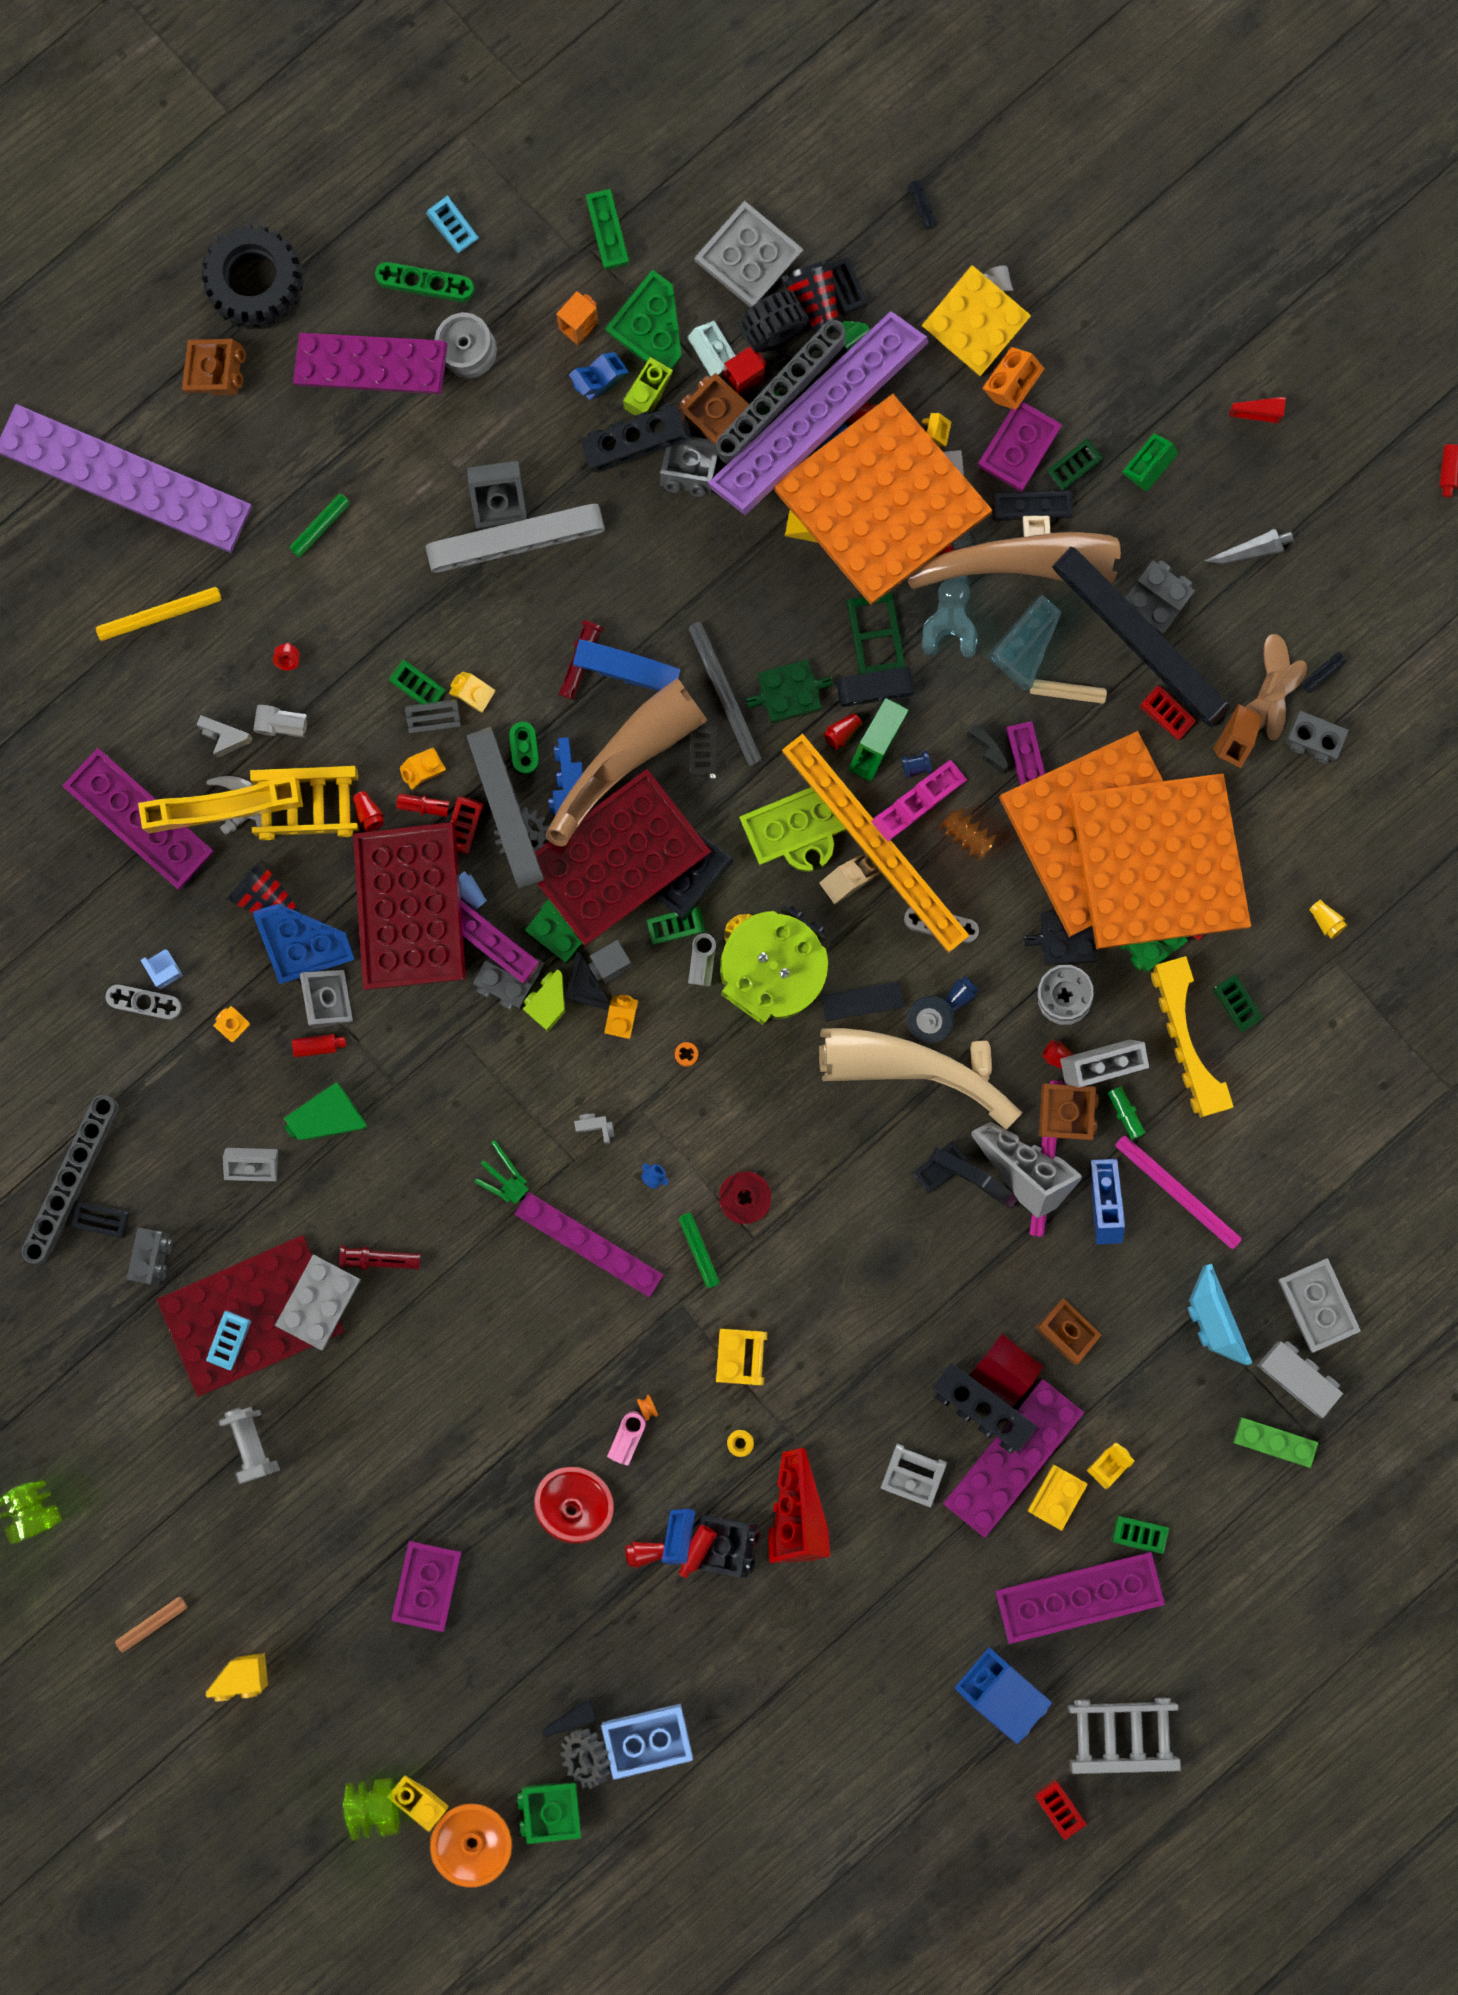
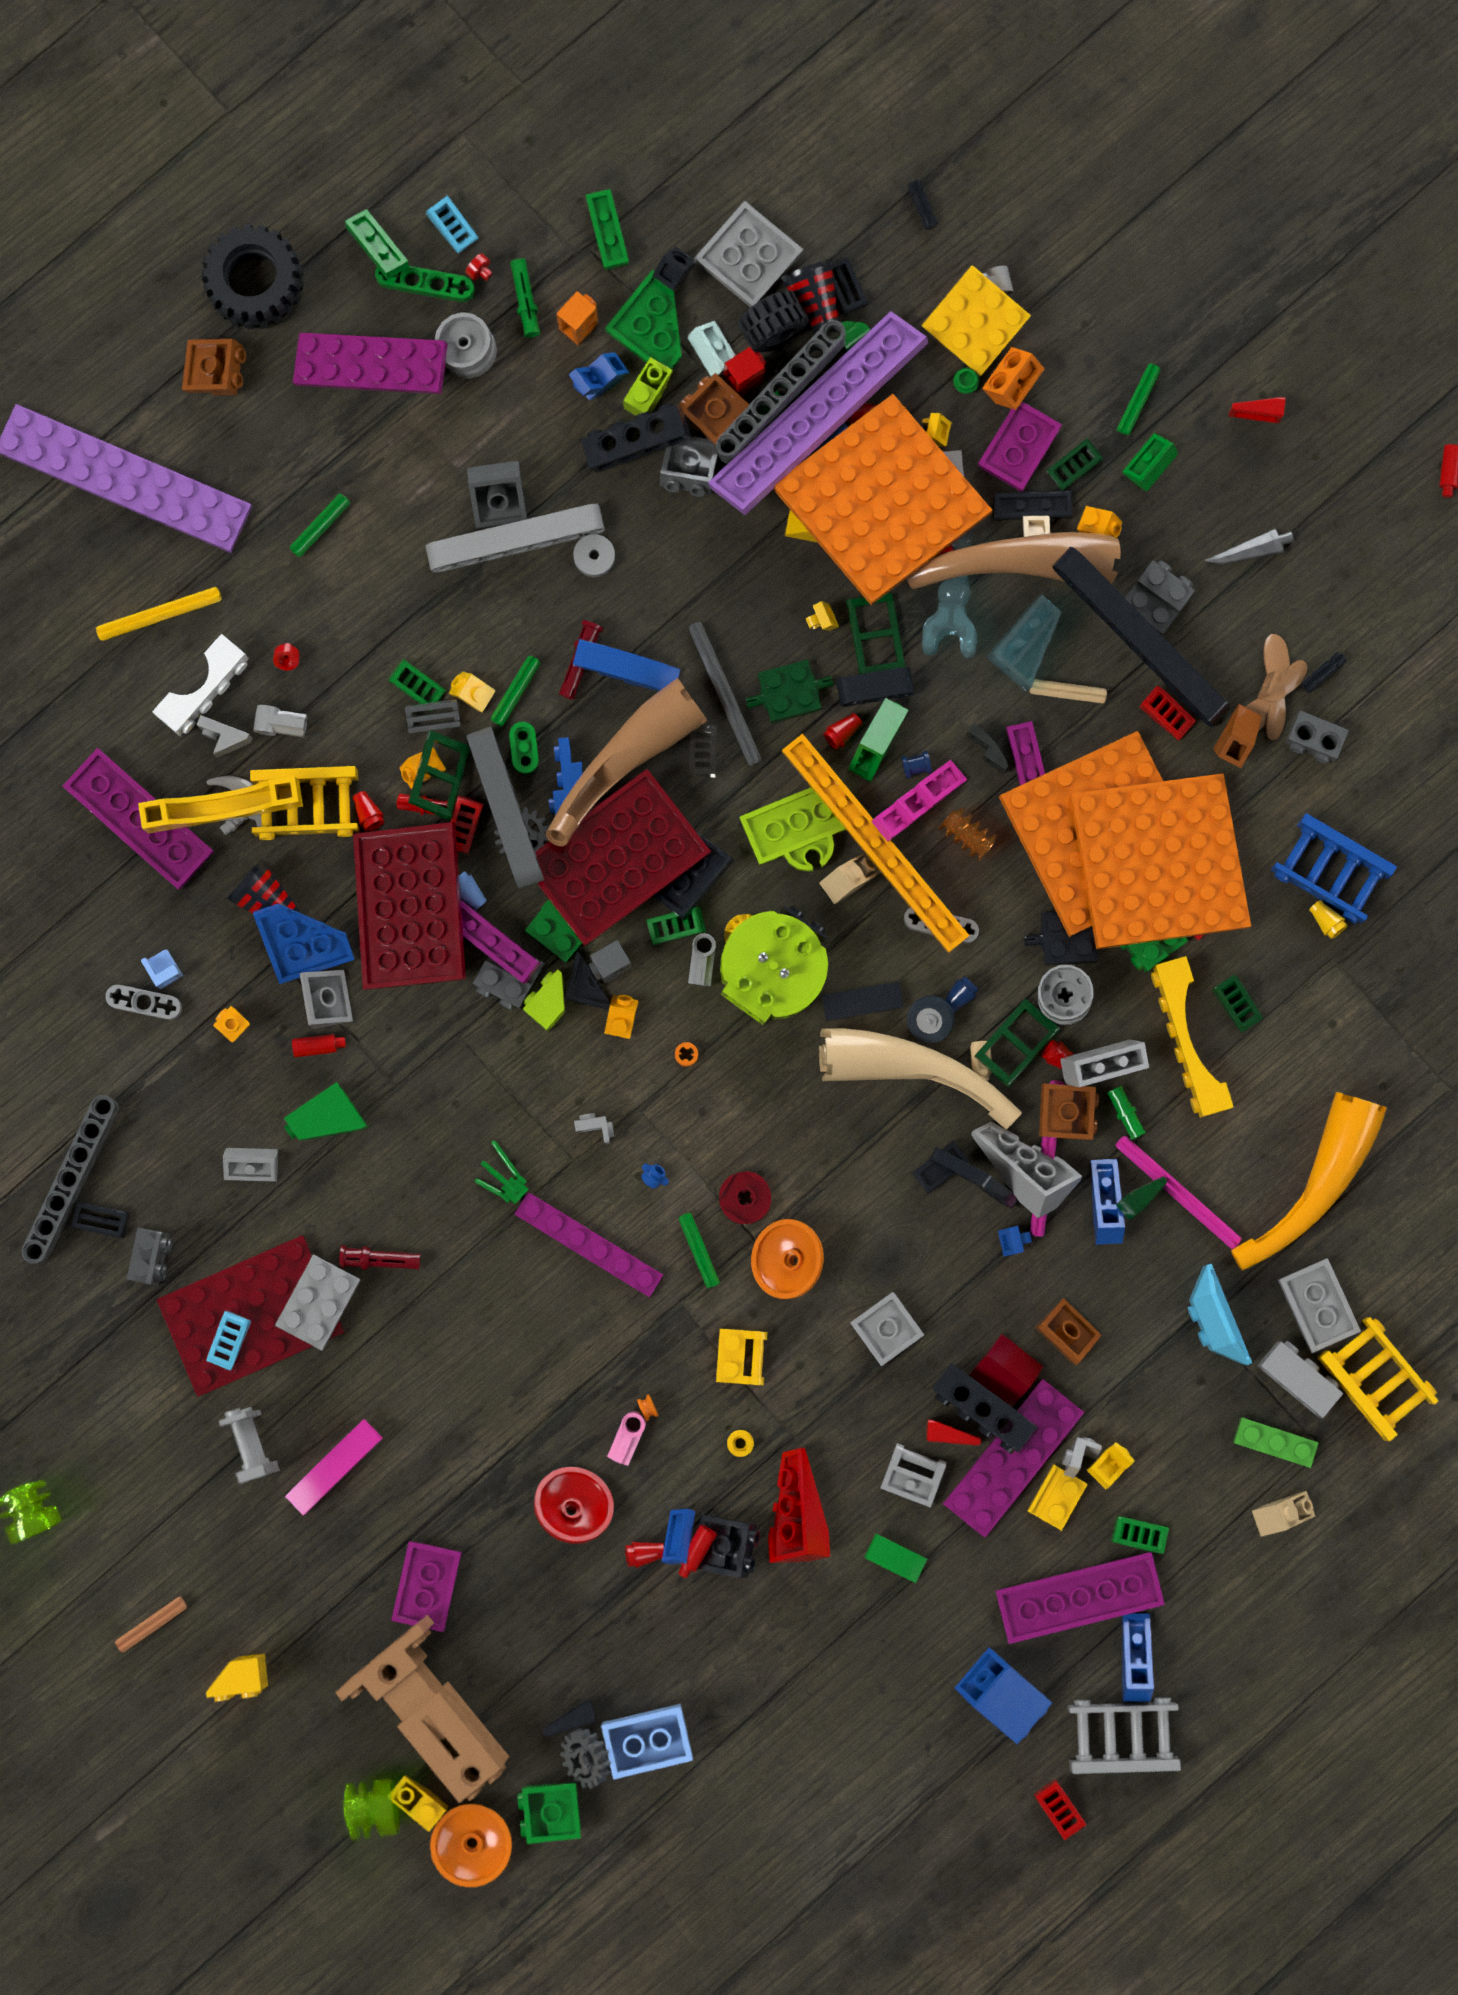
(181, 710): none -> white arch
(334, 1467): none -> dark pink slope
(376, 244): none -> plate
(423, 768): none -> dark green window
(431, 1715): none -> medium nougat brick
(479, 267): none -> red tile
(515, 690): none -> green axle
(530, 325): none -> green pin
(590, 544): none -> light grey piece
(674, 268): none -> black brick
(775, 1254): none -> orange dish
(823, 618): none -> yellow tile
(887, 1328): none -> light grey plate
(895, 1558): none -> green slope
(943, 1433): none -> red slope
(966, 381): none -> green plate
(1012, 1240): none -> blue tile
(1030, 1054): none -> dark green window
(1074, 1456): none -> light grey bracket
(1100, 522): none -> light orange bracket
(1137, 1658): none -> blue slope
(1138, 399): none -> green axle
(1139, 1199): none -> dark green slope
(1283, 1513): none -> tan slope
(1342, 1150): none -> light orange brick
(1355, 854): none -> blue fence
(1368, 1403): none -> yellow fence

